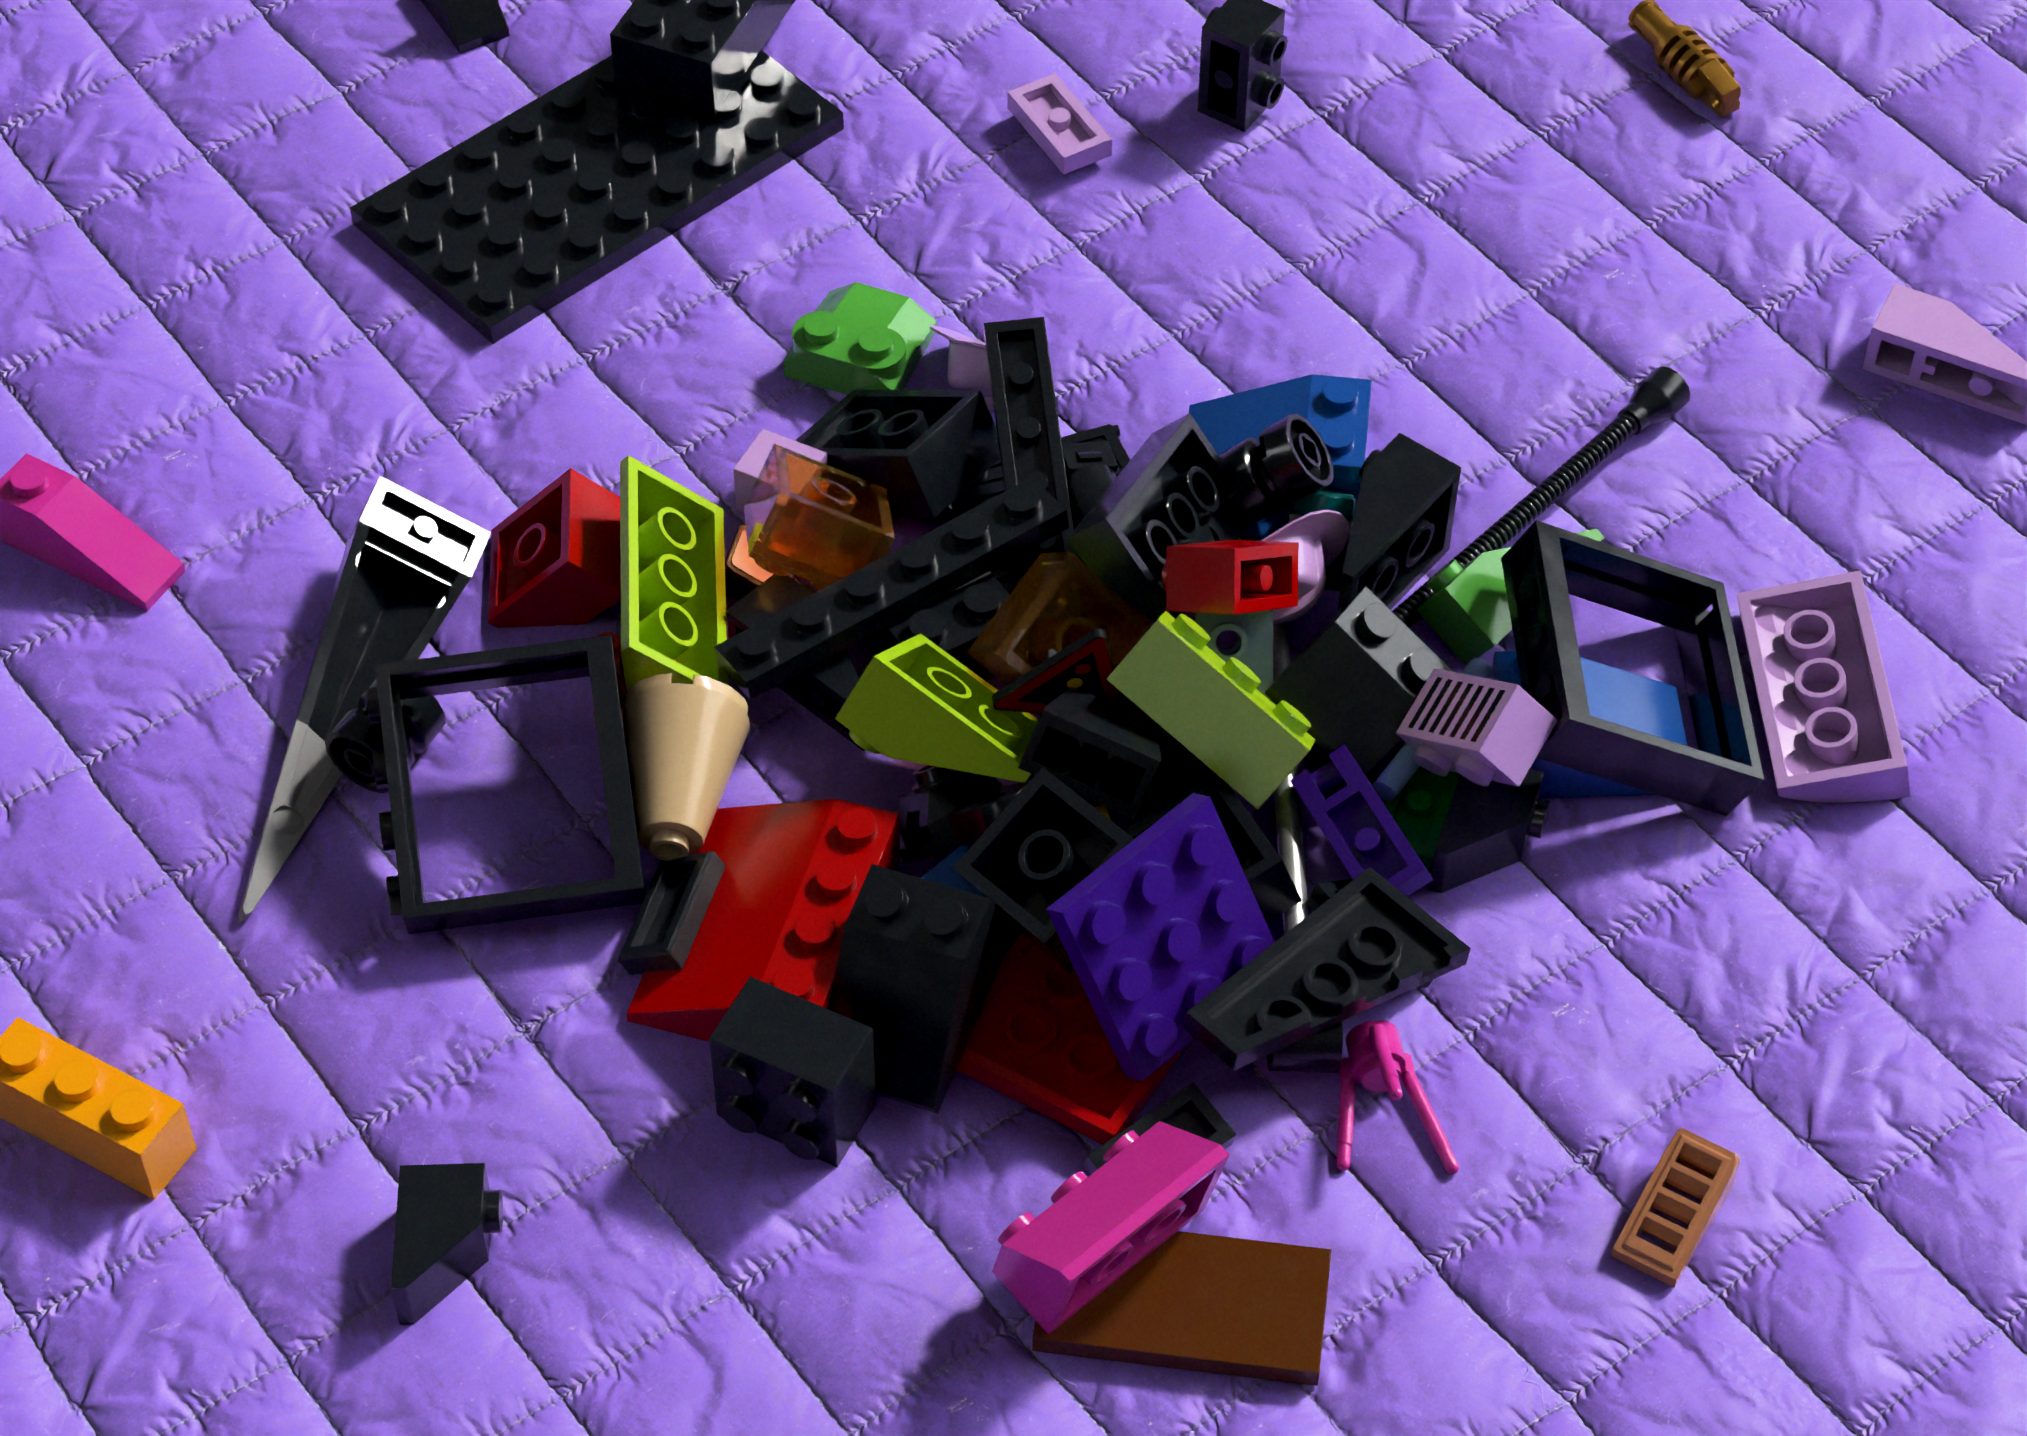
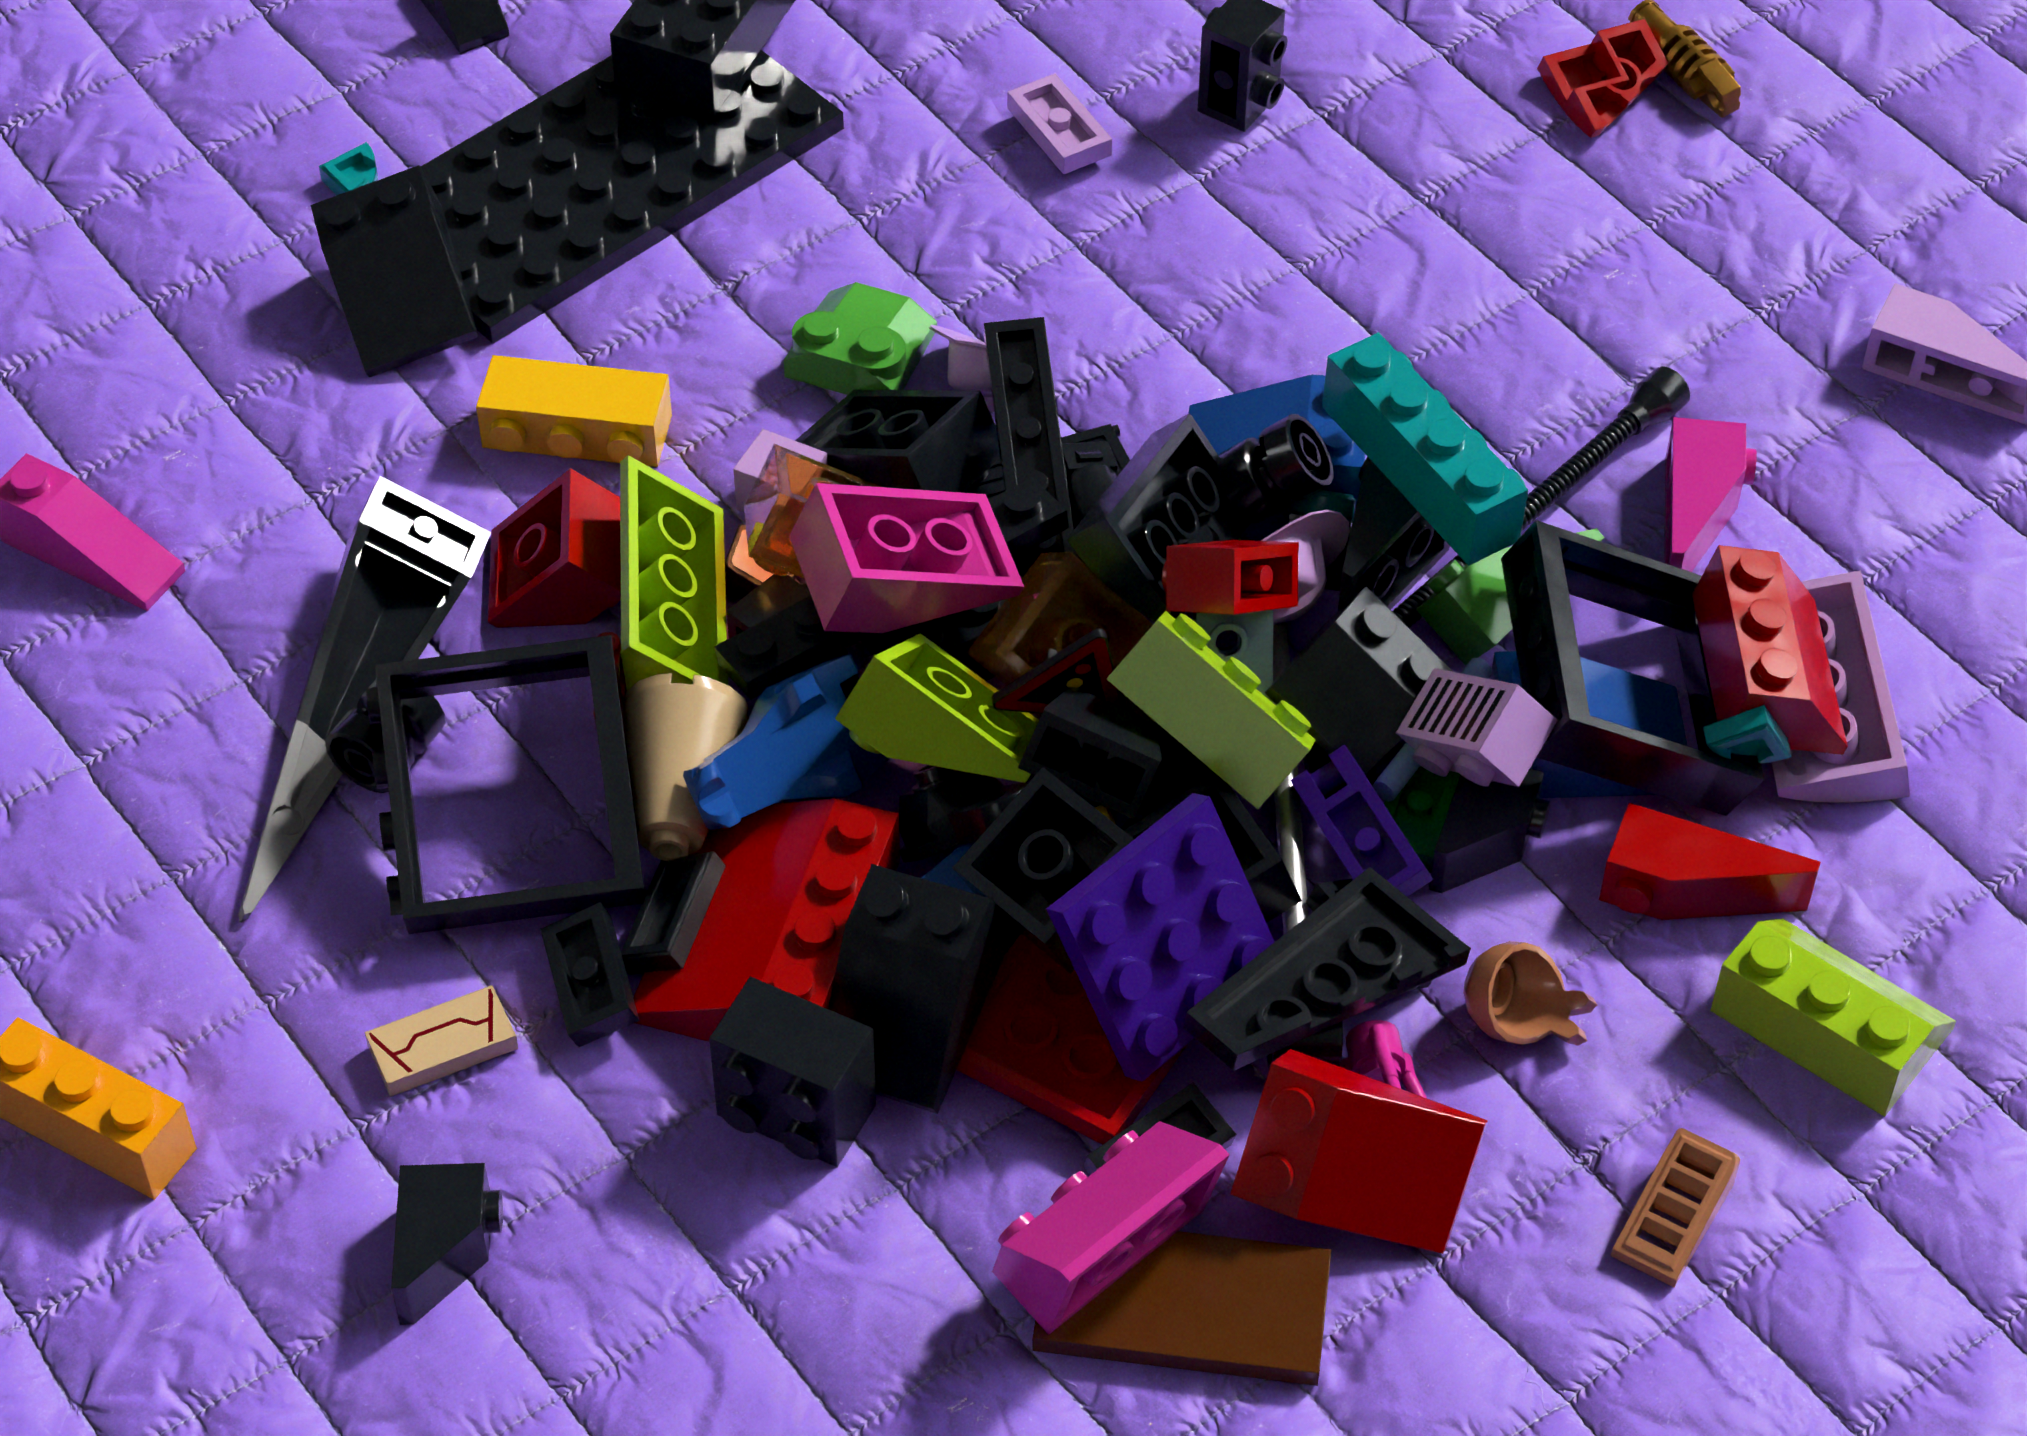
(350, 170): none -> teal tile
(395, 270): none -> black slope
(441, 1040): none -> tan tile
(574, 410): none -> yellow brick
(589, 974): none -> black plate
(785, 751): none -> blue animal
(899, 556): none -> dark pink slope
(1357, 1154): none -> red slope
(1425, 448): none -> teal brick
(1521, 996): none -> nougat piece
(1603, 77): none -> red slope
(1695, 871): none -> red slope
(1702, 485): none -> dark pink slope
(1749, 734): none -> teal tile
(1767, 647): none -> red slope
(1828, 1013): none -> lime slope

